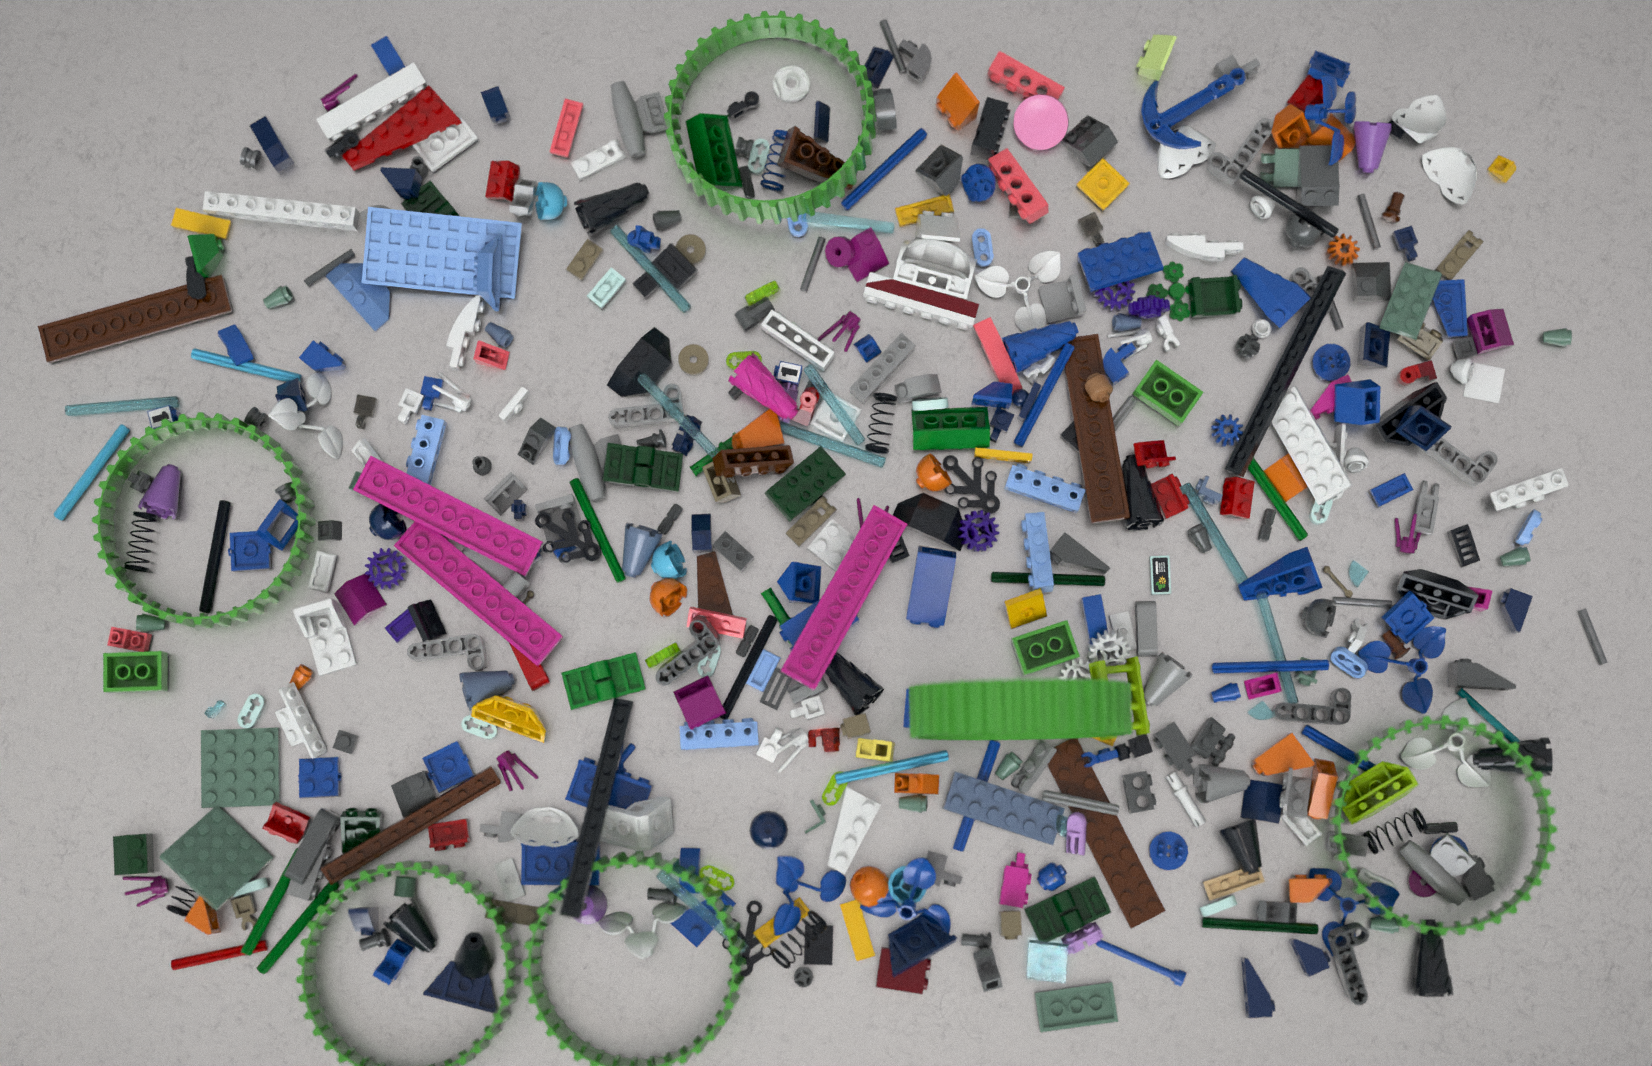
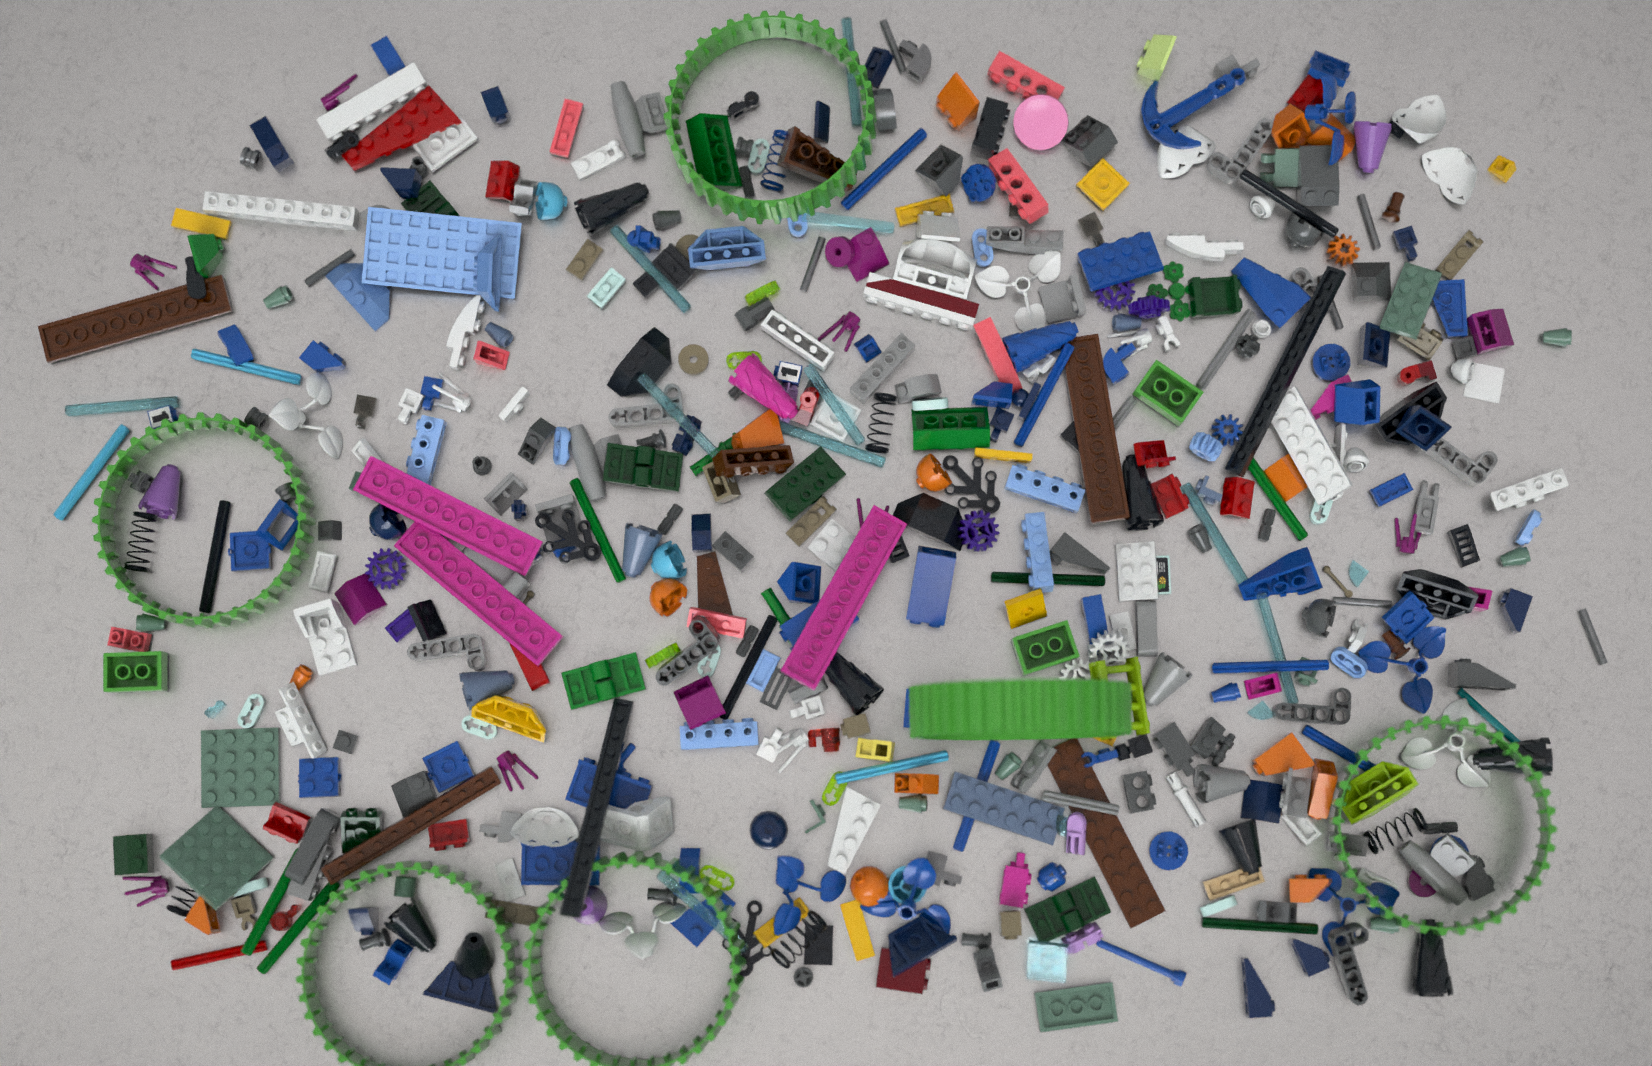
(142, 264): none -> magenta plant
(283, 920): none -> clear red piece
(294, 391): dark blue slope -> none
(726, 249): none -> medium blue wedge
(791, 94): white tile -> none
(852, 88): none -> clear light blue axle
(1024, 241): none -> light grey slope
(1098, 387): medium nougat head -> none
(1137, 571): none -> white plate
(1206, 446): none -> light blue gear
(1225, 349): none -> light grey axle

